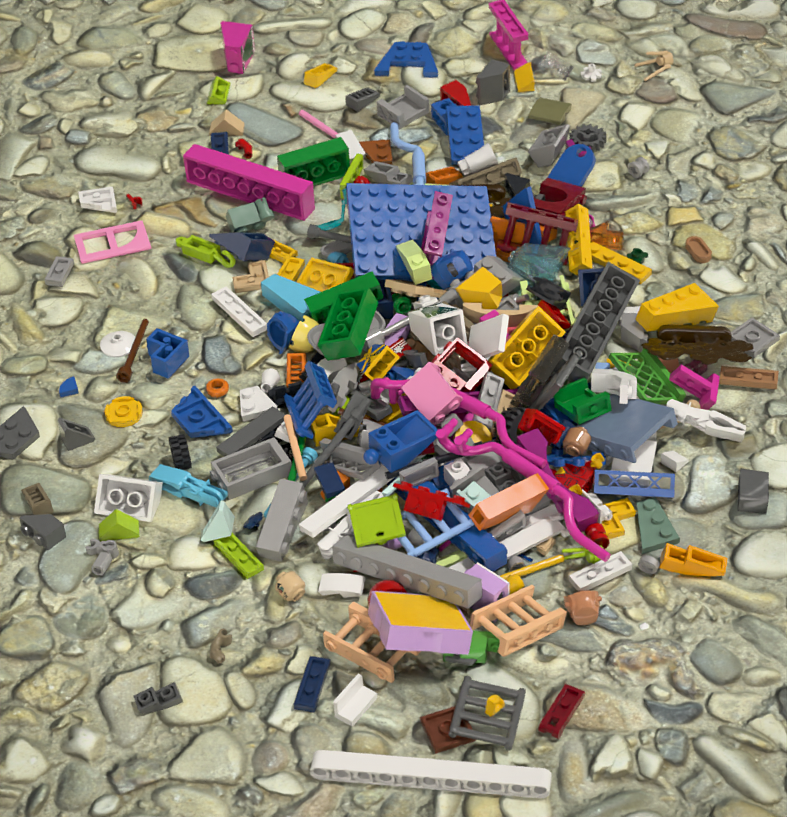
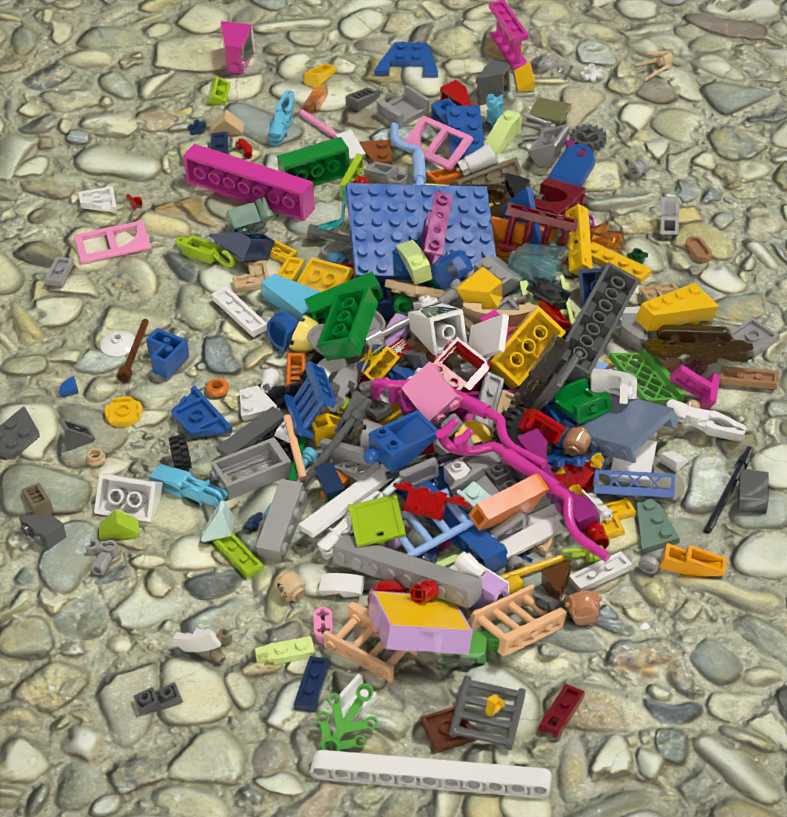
(95, 457): none -> tan plate
(197, 127): none -> dark blue plant
(199, 641): none -> white slope
(283, 118): none -> medium azure arm
(286, 651): none -> yellowish green hinge
(315, 99): none -> clear orange slope
(319, 625): none -> bright pink beam
(344, 724): none -> bright green plant
(415, 139): none -> bright pink window
(424, 591): none -> red wheel
(468, 564): none -> white cone
(495, 108): none -> medium azure hinge
(504, 131): none -> yellowish green slope
(545, 126): none -> light grey plant
(546, 602): none -> dark grey slope
(556, 579): none -> reddish brown slope
(654, 291): none -> tan tile
(669, 215): none -> light grey brick
(742, 462): none -> black bar

